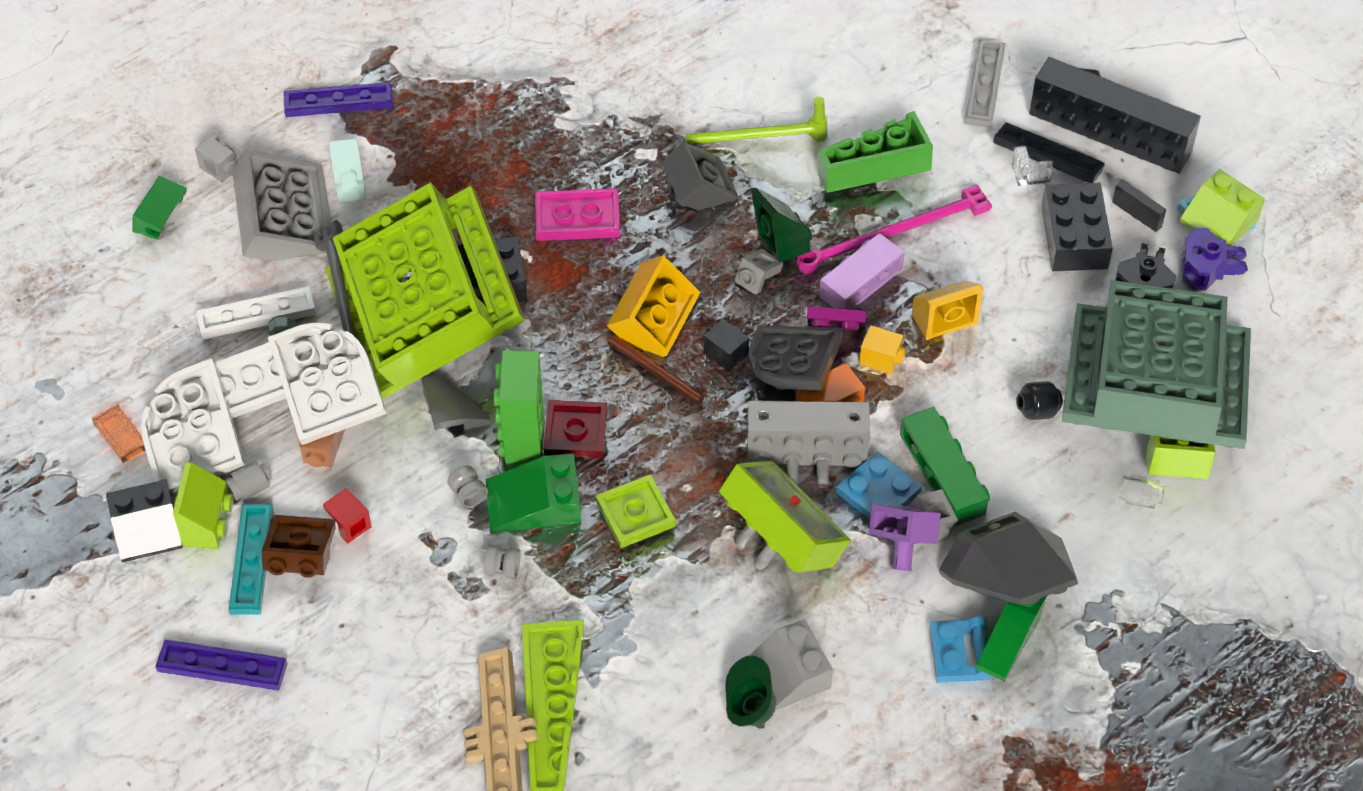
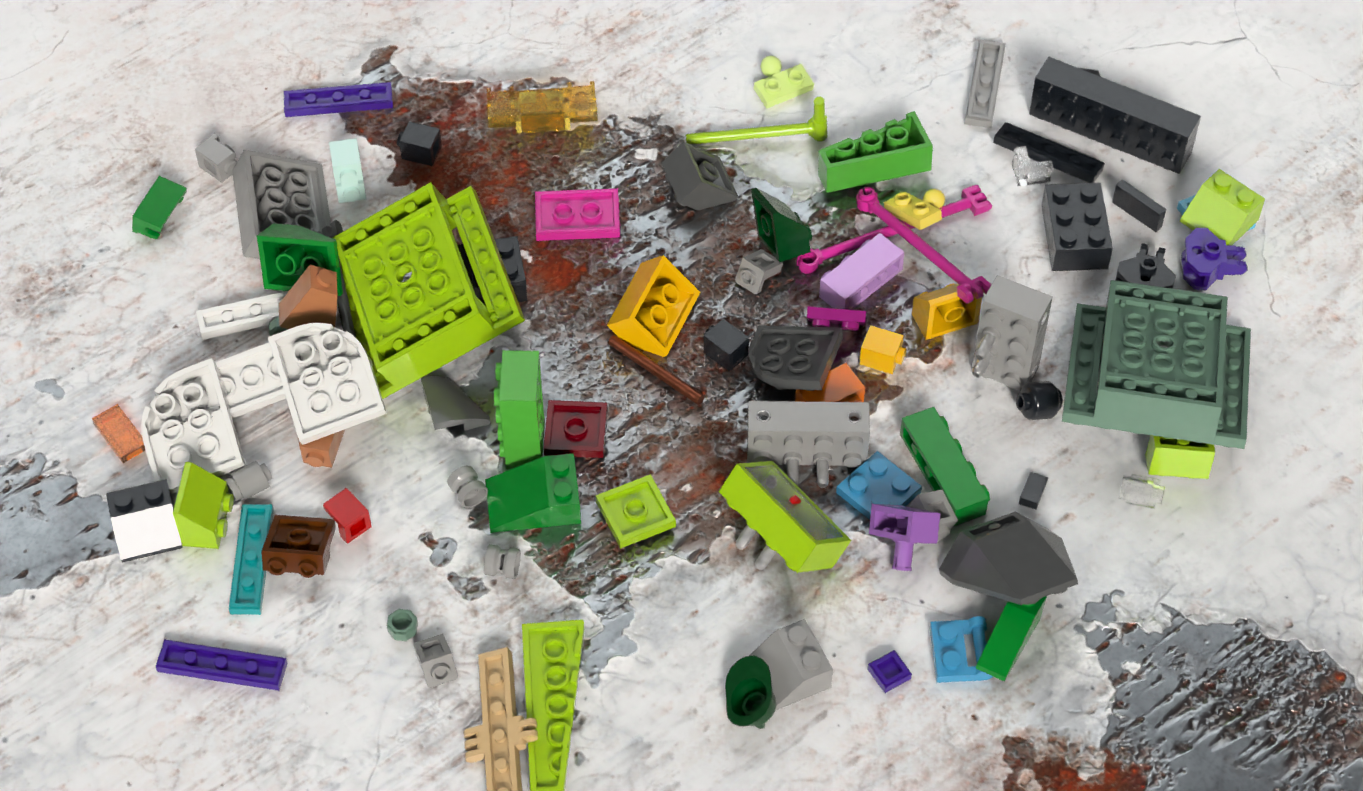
(288, 252): none -> green slope
(310, 299): none -> nougat slope
(402, 624): none -> sand green tile
(419, 143): none -> black brick
(436, 660): none -> light grey bracket
(541, 108): none -> clear yellow bracket
(781, 85): none -> yellowish green plate
(889, 671): none -> dark purple tile
(916, 211): none -> light yellow plate
(967, 290): none -> dark pink hinge
(1011, 333): none -> light grey piece
(1033, 490): none -> black piece

